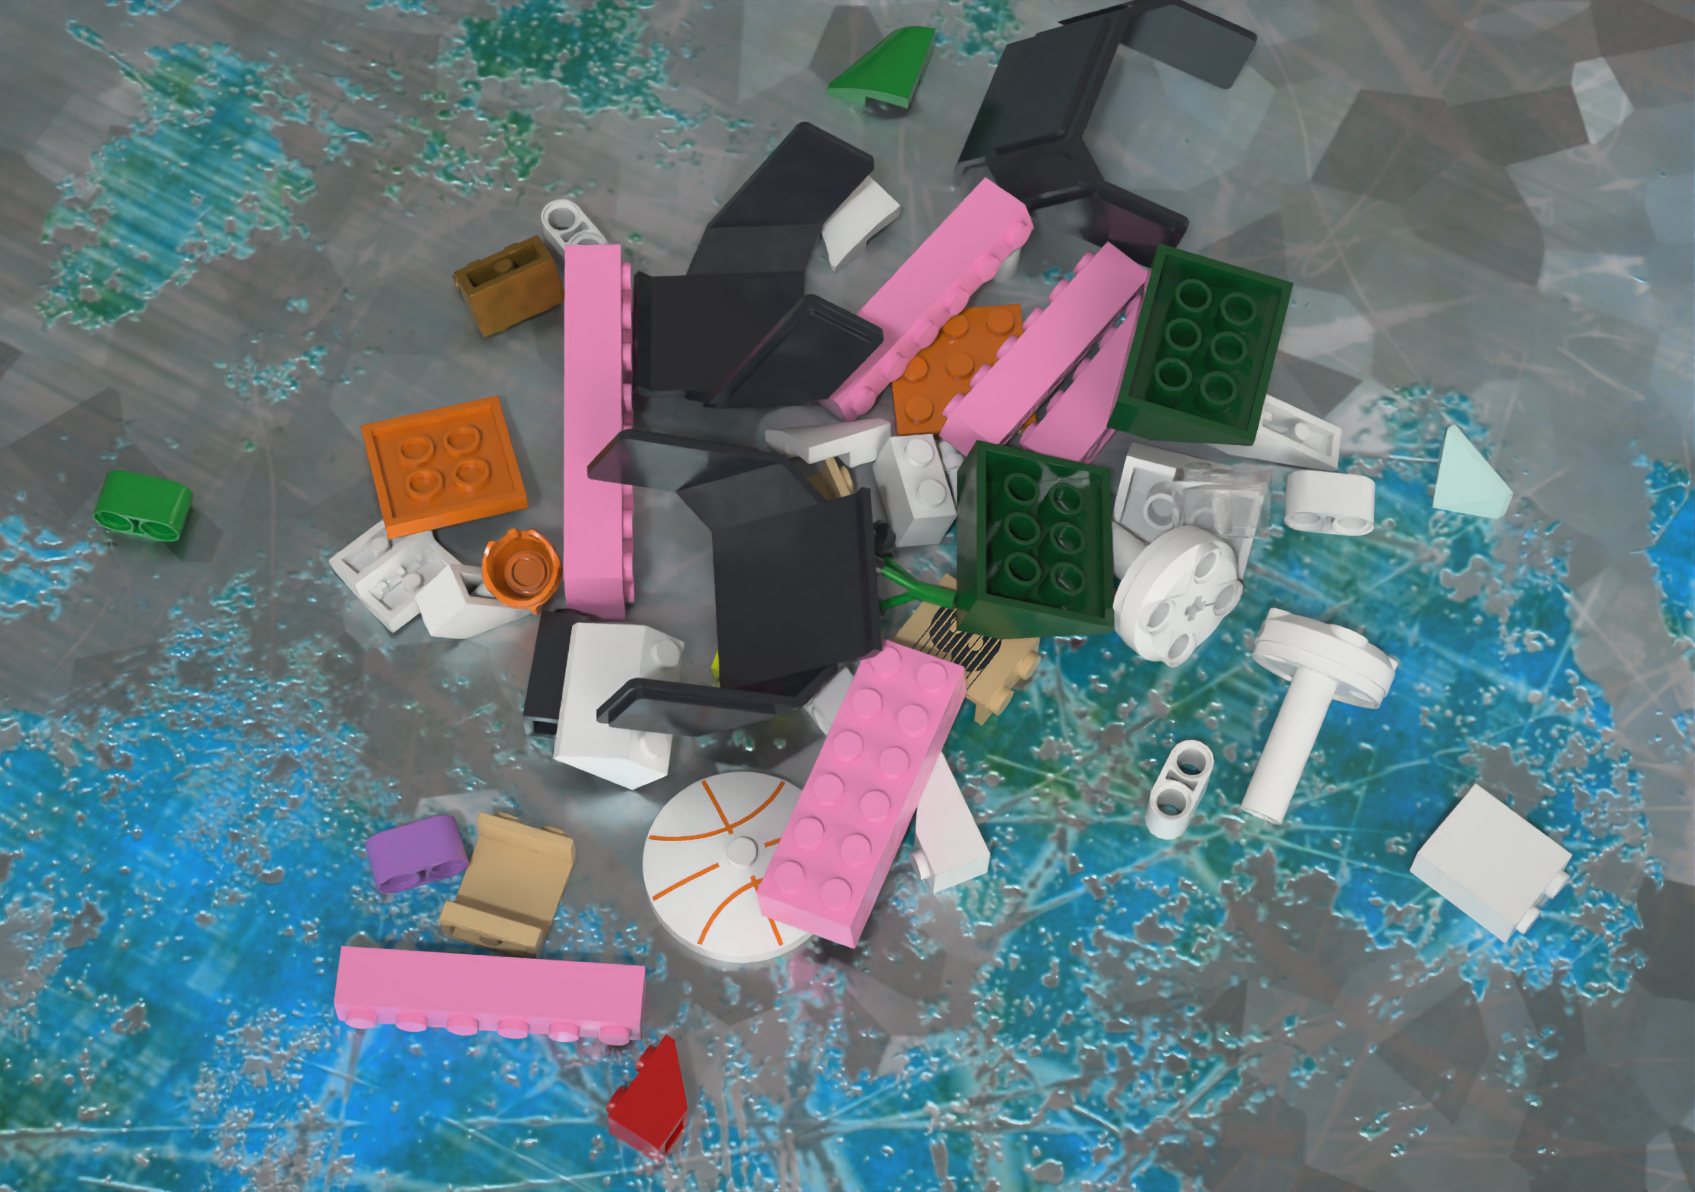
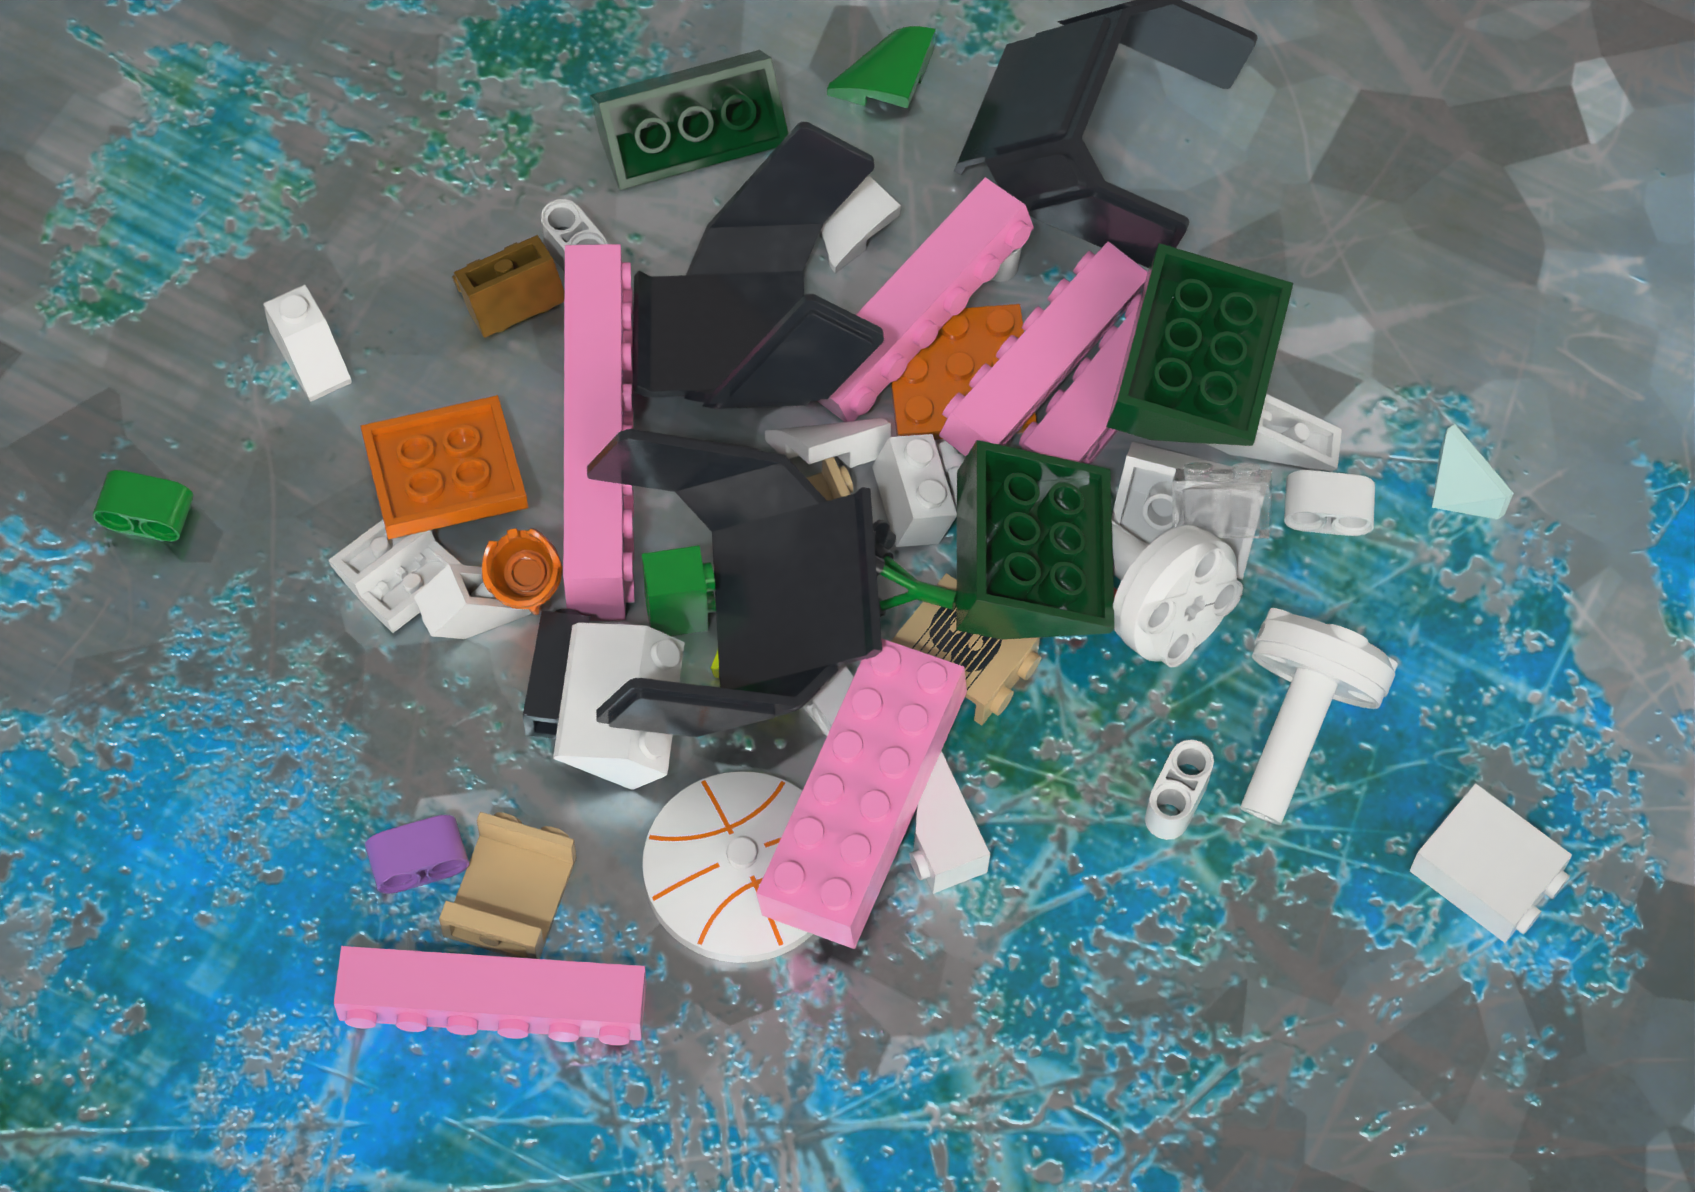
(306, 343): none -> white slope
(654, 1106): red slope -> none
(678, 590): none -> green brick
(690, 119): none -> dark green slope

